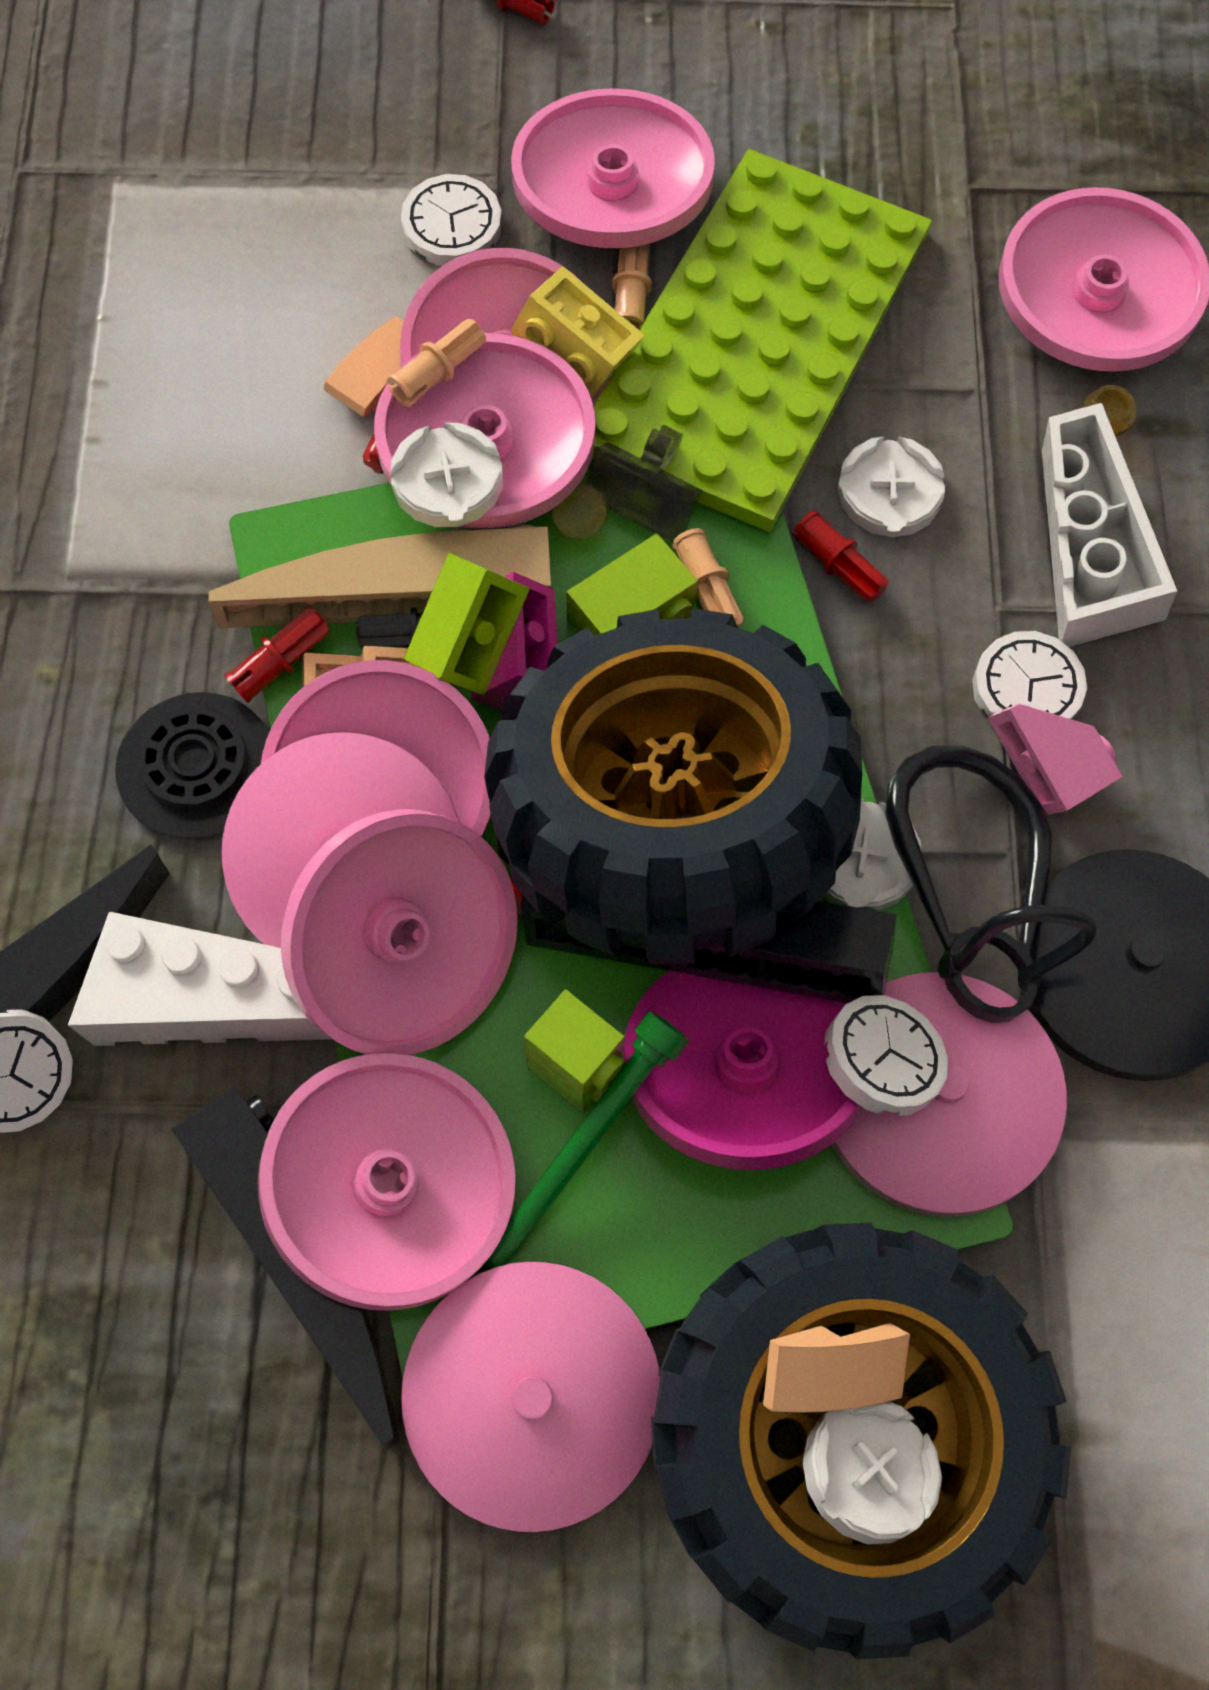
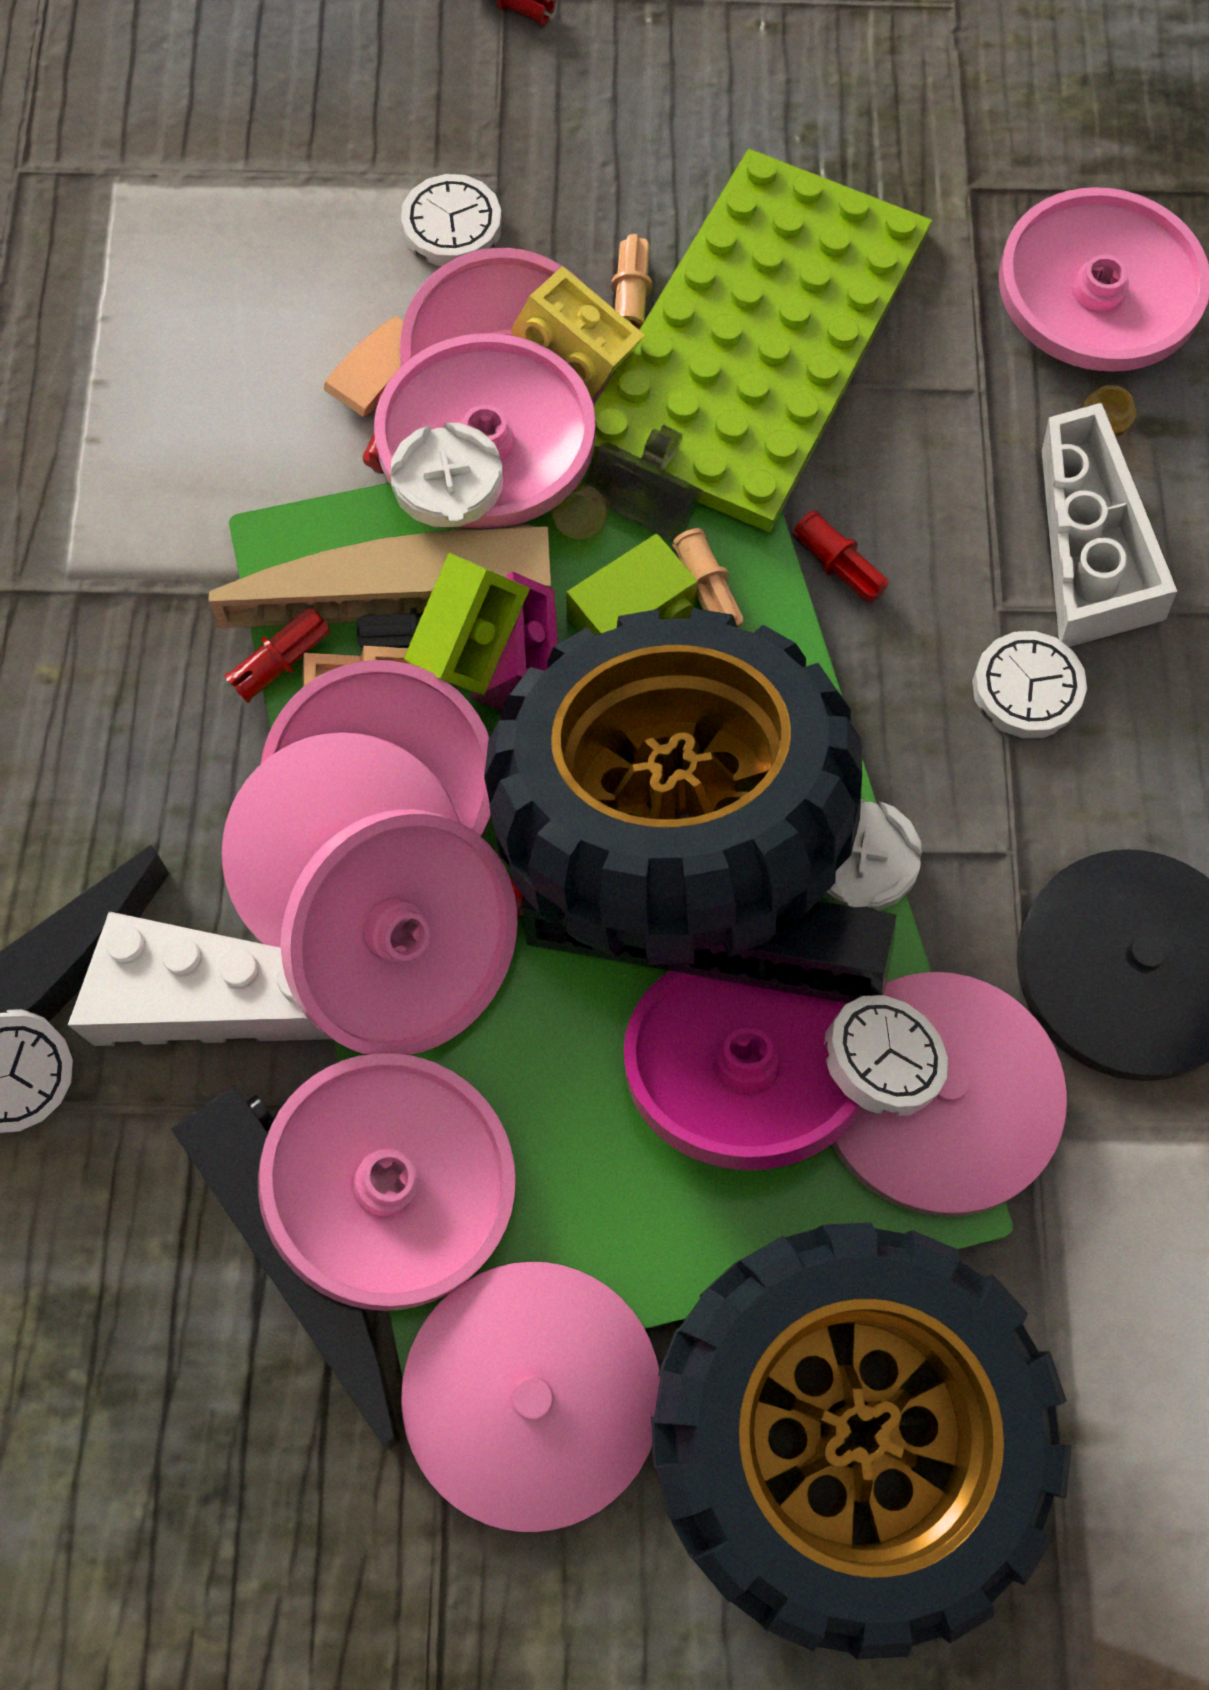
(191, 758): black wheel -> none
(435, 363): light nougat axle -> none
(574, 1051): lime brick -> none
(612, 168): bright pink dish -> none
(655, 1044): green piece -> none
(835, 1373): light nougat slope -> none
(872, 1472): white tile -> none
(891, 486): white tile -> none
(991, 931): black animal -> none
(1056, 755): bright pink slope -> none

